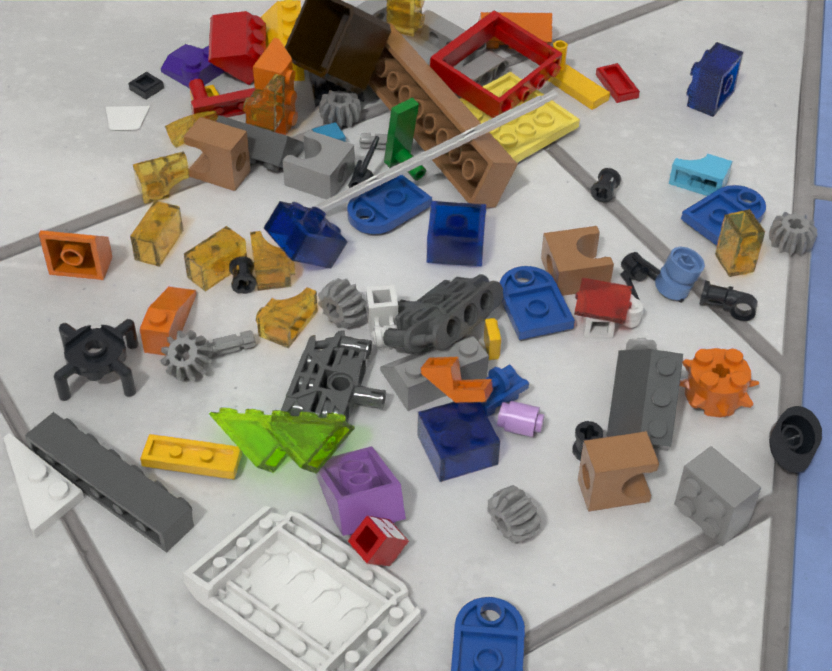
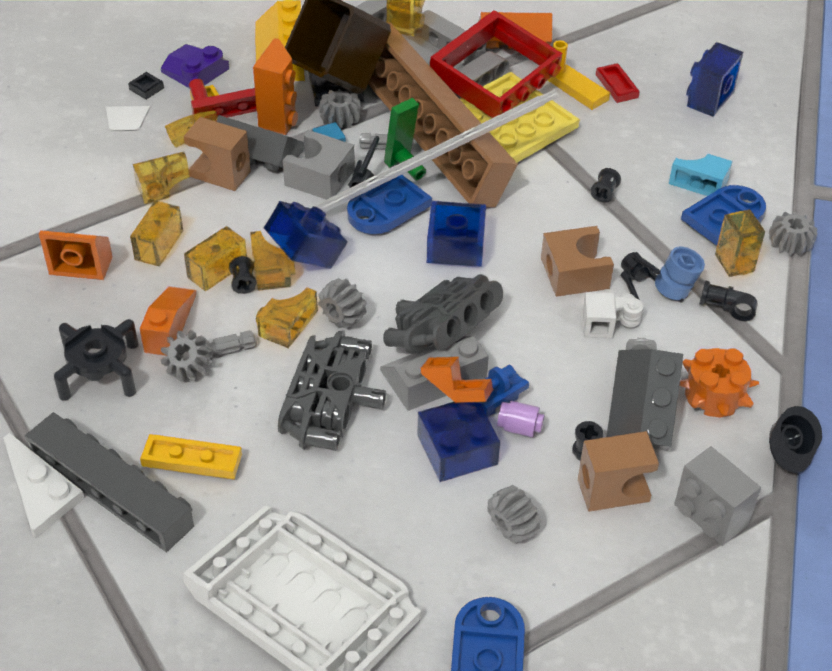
(237, 43): red slope -> none
(267, 106): clear yellow arch -> none
(274, 437): clear neon green slope -> none
(360, 486): medium lavender slope -> none
(378, 541): red brick -> none
(381, 312): white brick -> none
(492, 338): yellow tile -> none
(534, 305): blue plate -> none
(603, 300): clear red piece -> none

